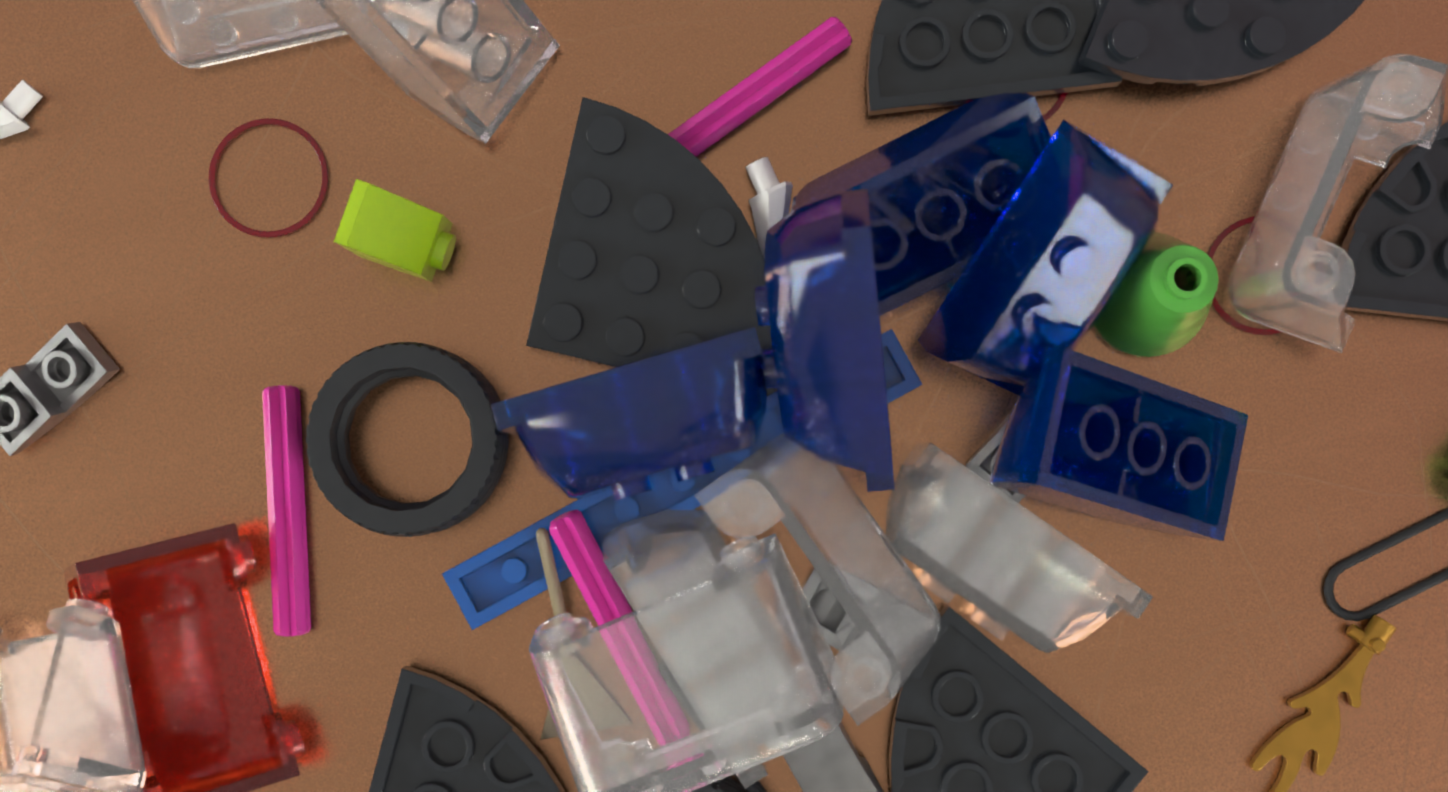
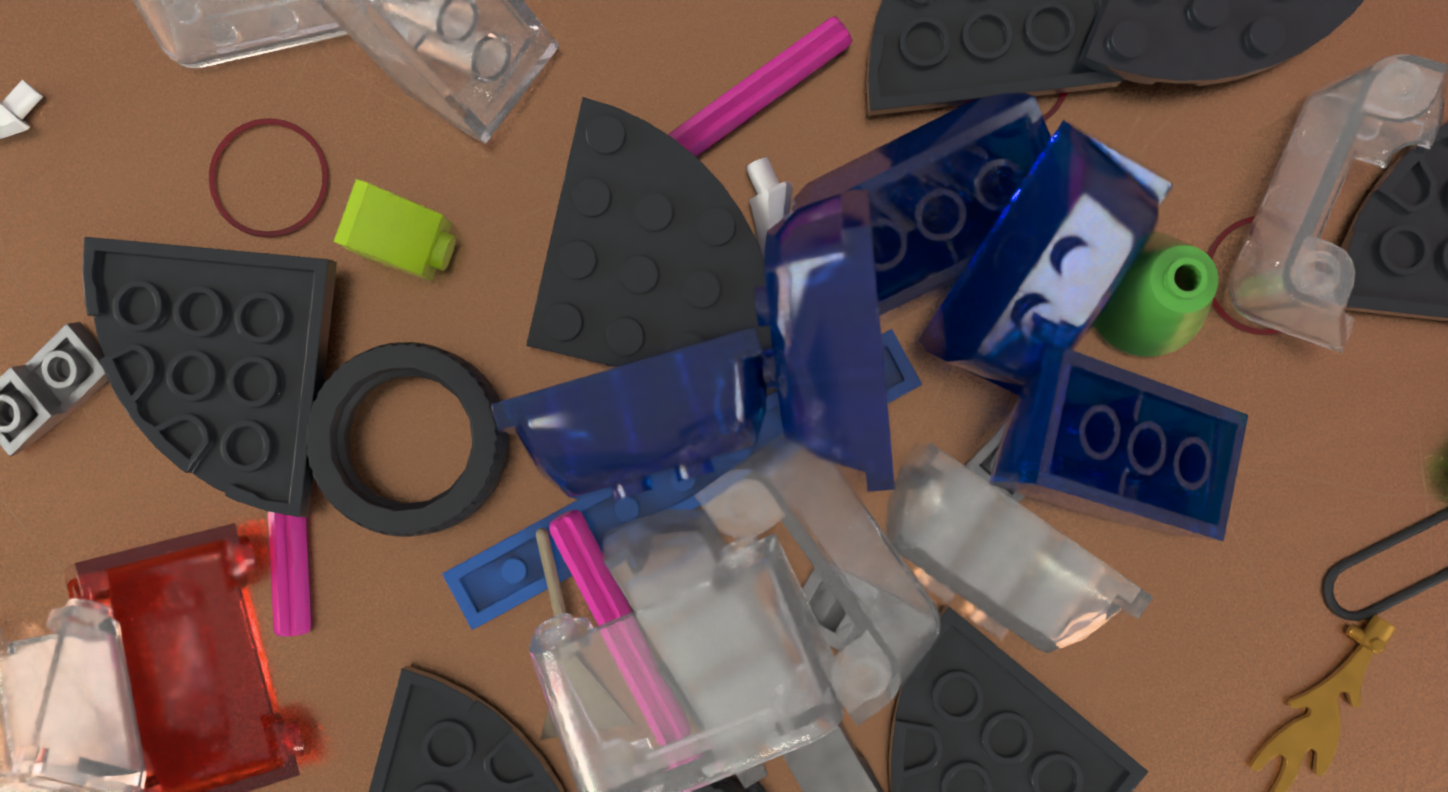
(216, 358): none -> black plate

